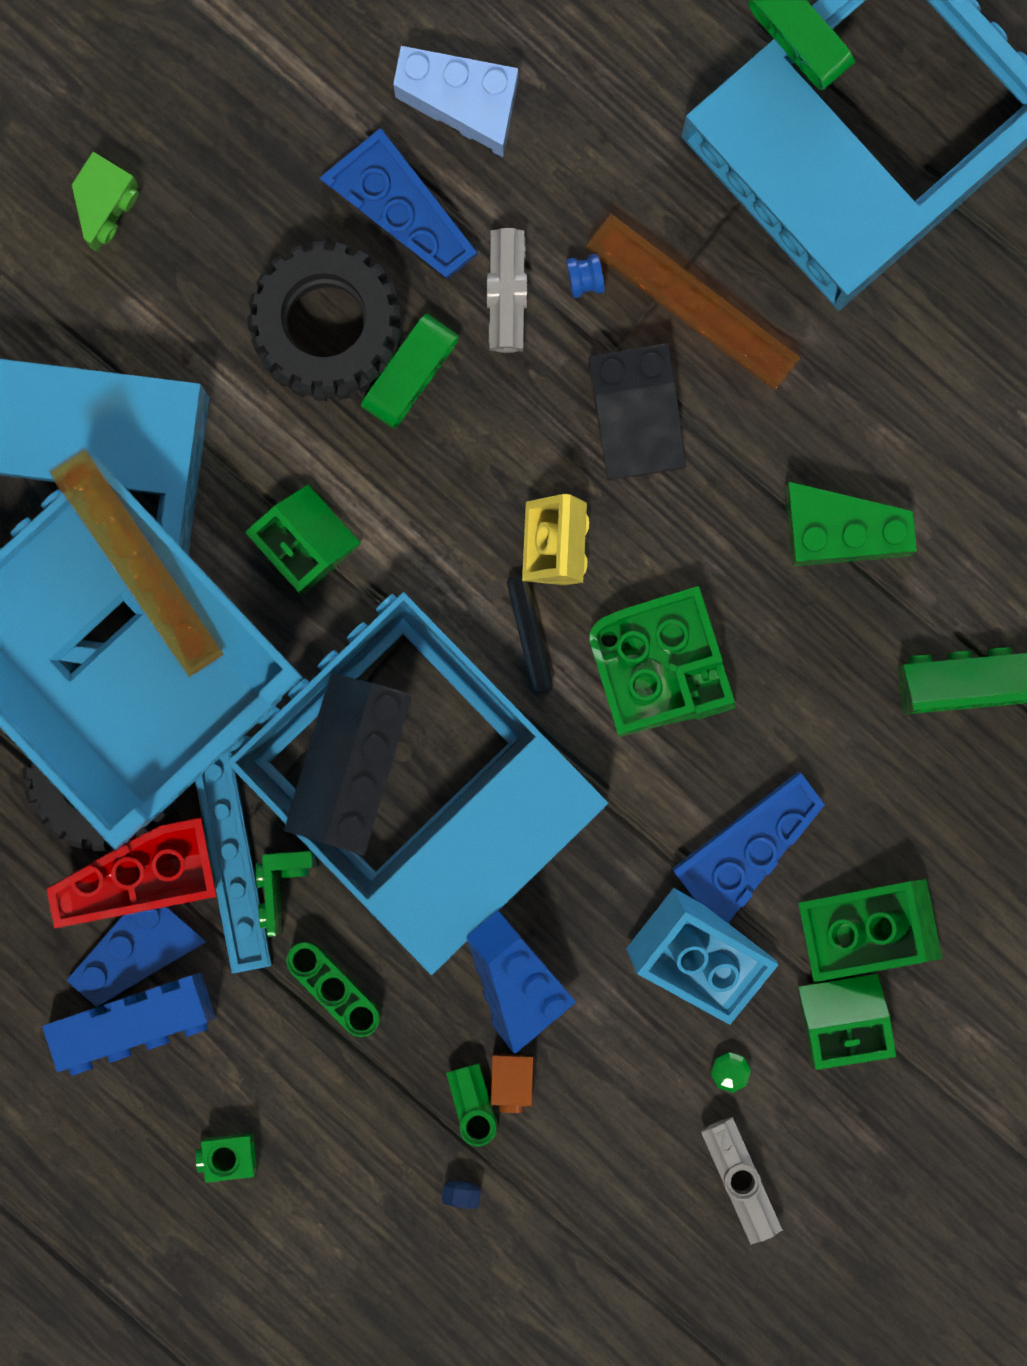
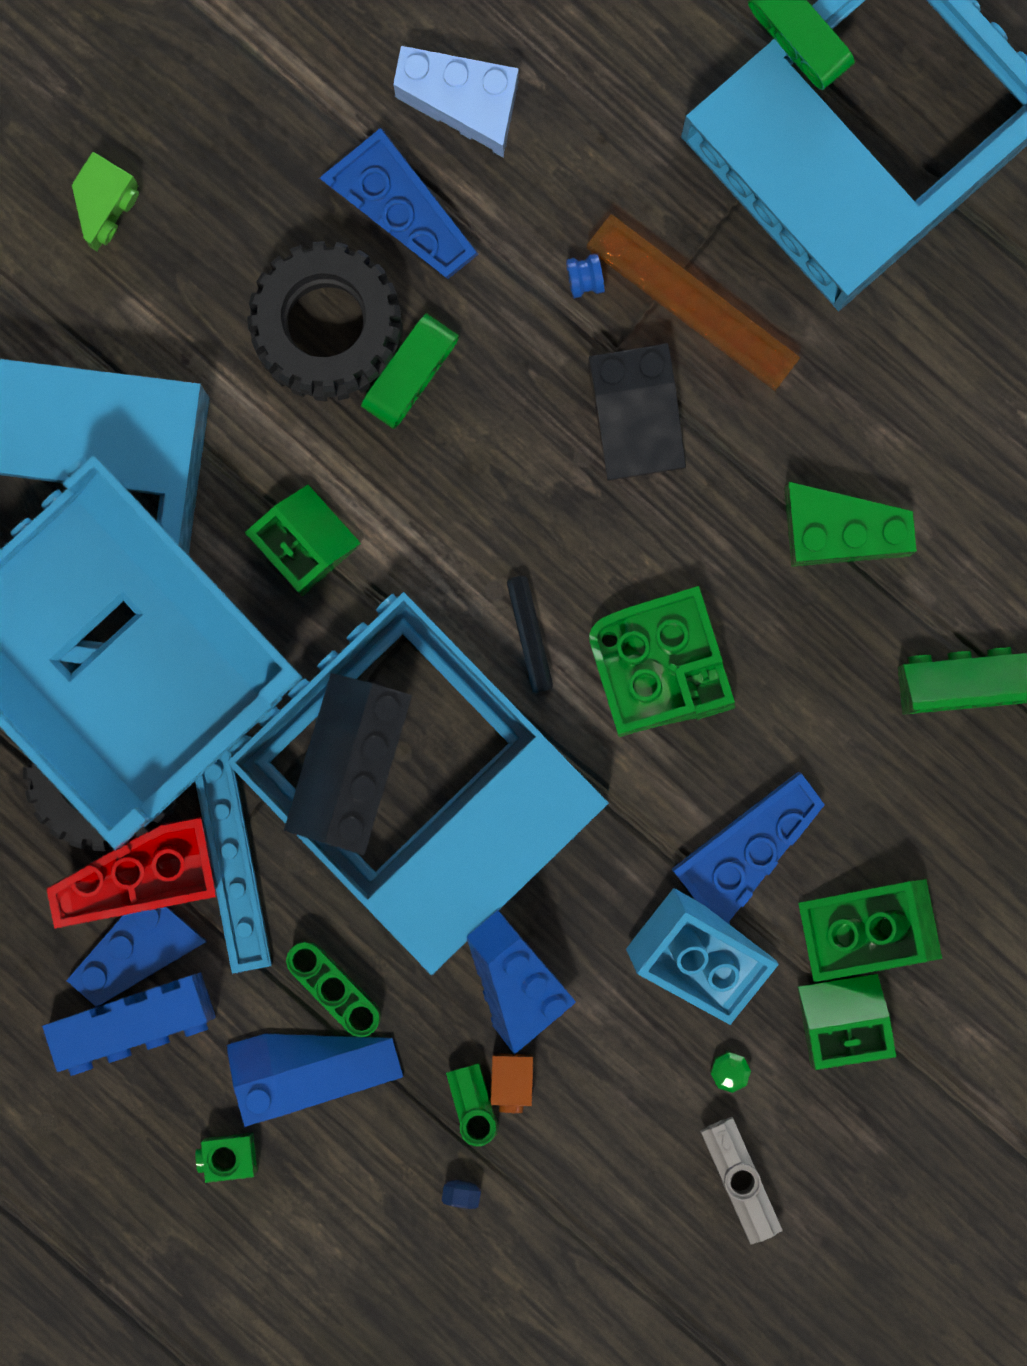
(136, 561): clear orange plate -> none
(267, 876): green bracket -> none
(294, 1072): none -> blue wedge
(506, 290): light grey piece -> none
(555, 540): light yellow slope -> none

